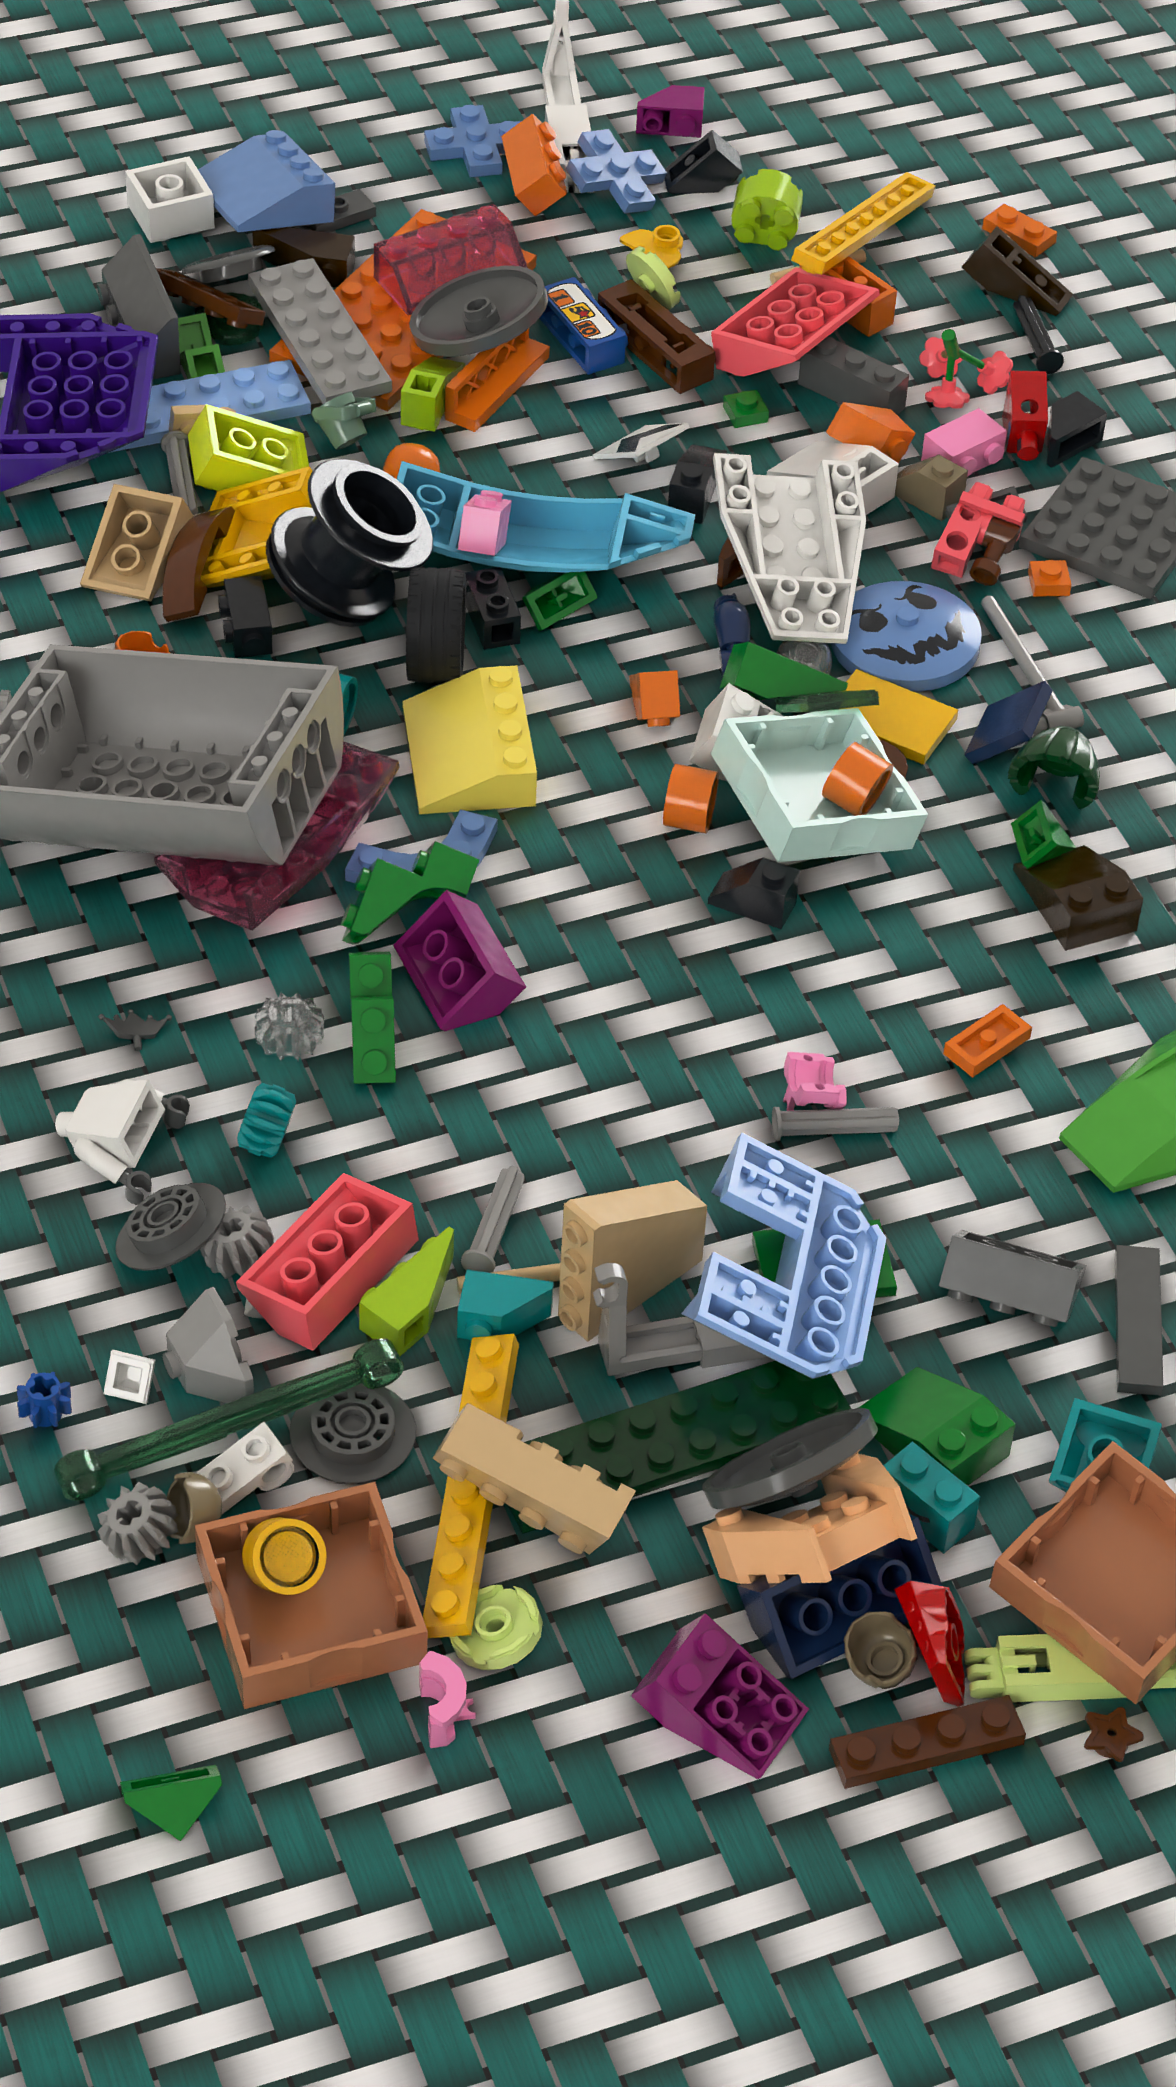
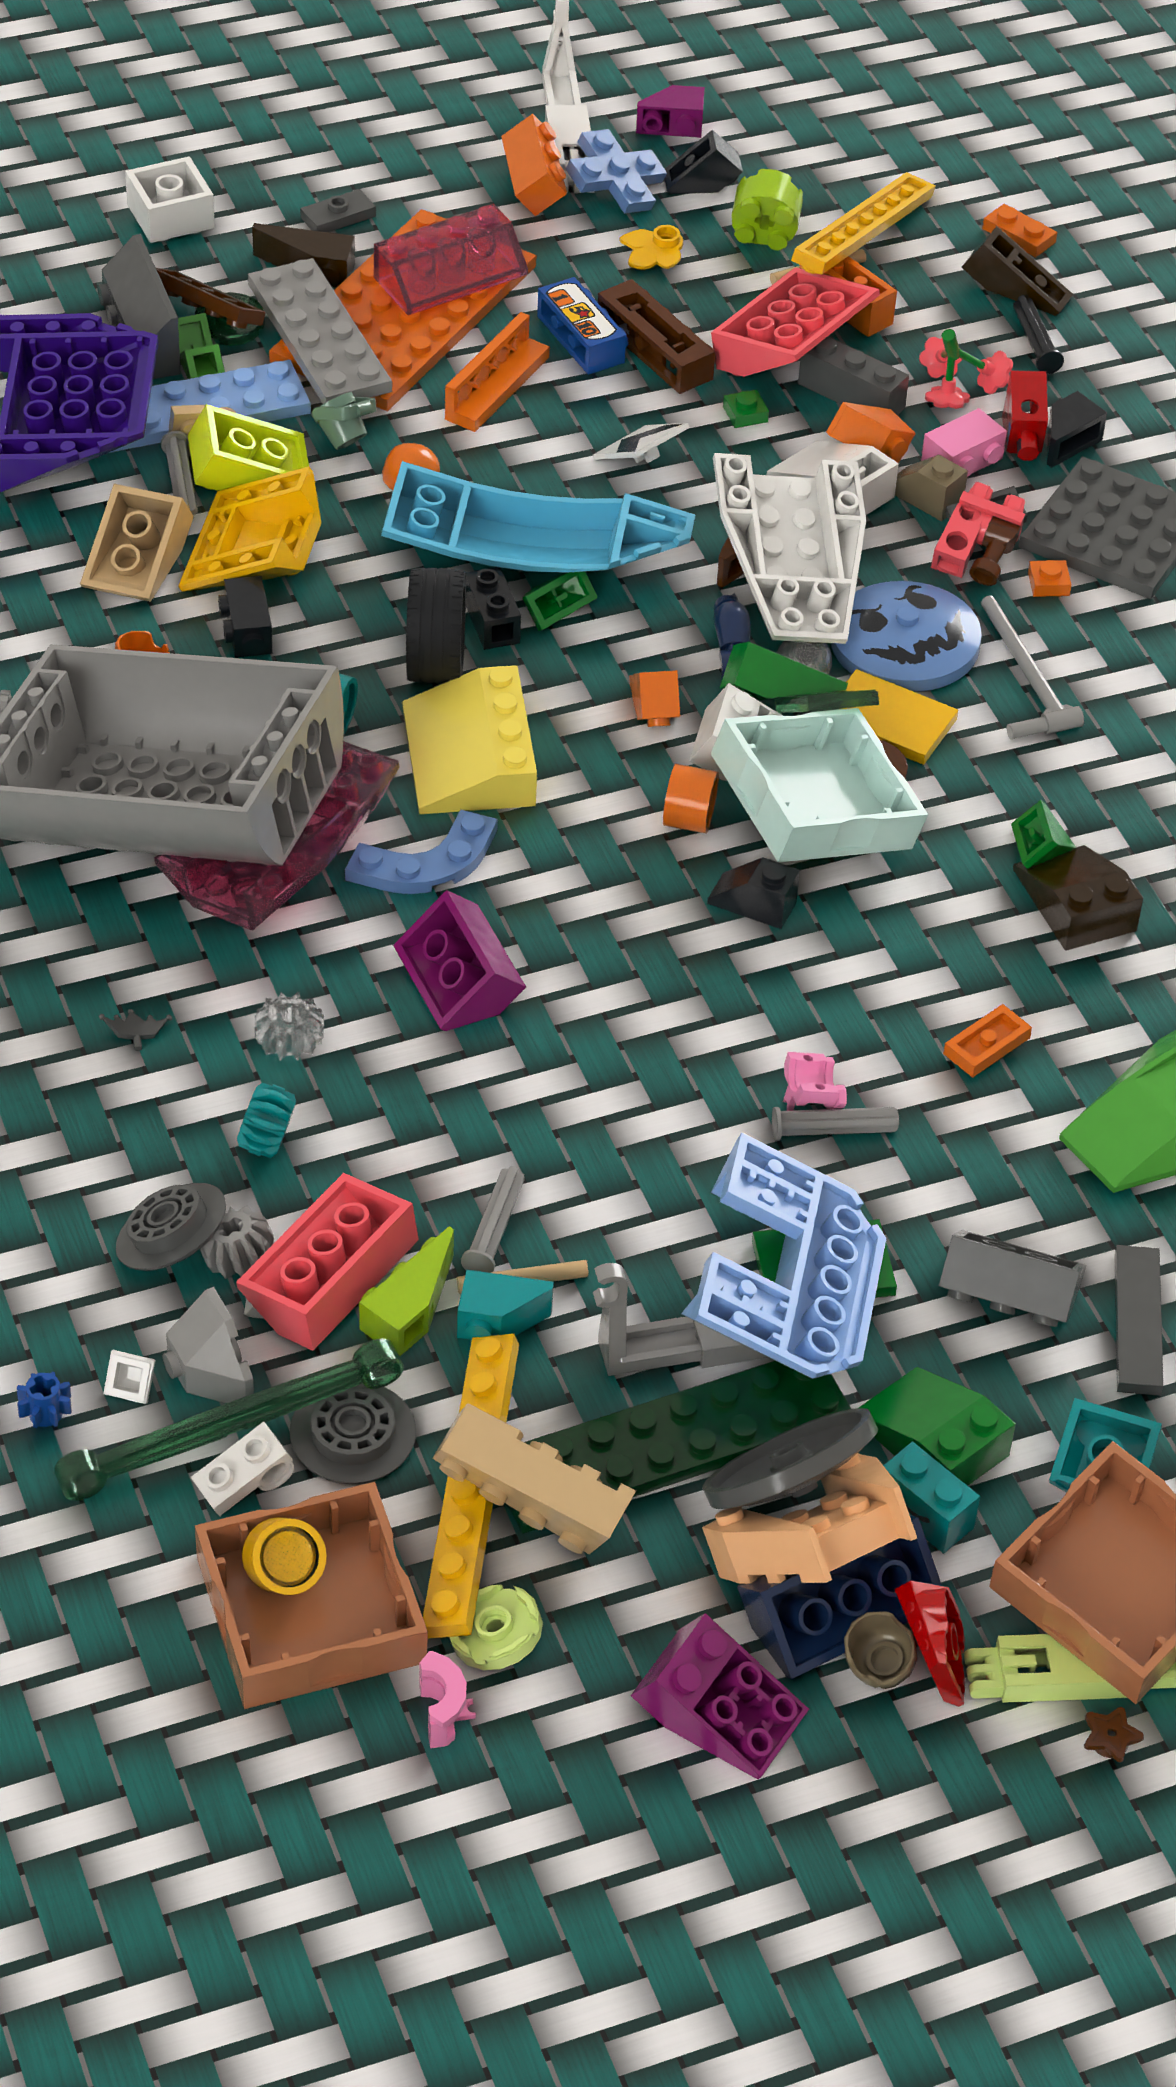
(115, 1127): white torso -> none
(137, 1523): light grey gear -> none
(173, 1798): green slope -> none
(182, 582): reddish brown slope -> none
(195, 1503): dark tan hair -> none
(229, 264): dark grey wheel -> none
(269, 185): medium blue slope -> none
(344, 548): black wheel -> none
(372, 1017): green arch -> none
(389, 888): green arch -> none
(425, 392): lime slope -> none
(470, 139): medium blue plate -> none
(478, 311): dark grey dish -> none
(485, 523): bright pink brick -> none
(645, 1229): tan slope -> none
(653, 276): yellowish green plate -> none
(694, 481): black slope -> none
(857, 780): orange piece -> none
(927, 1741): reddish brown plate -> none
(1008, 722): dark blue tile -> none
(1062, 753): dark green hair -> none

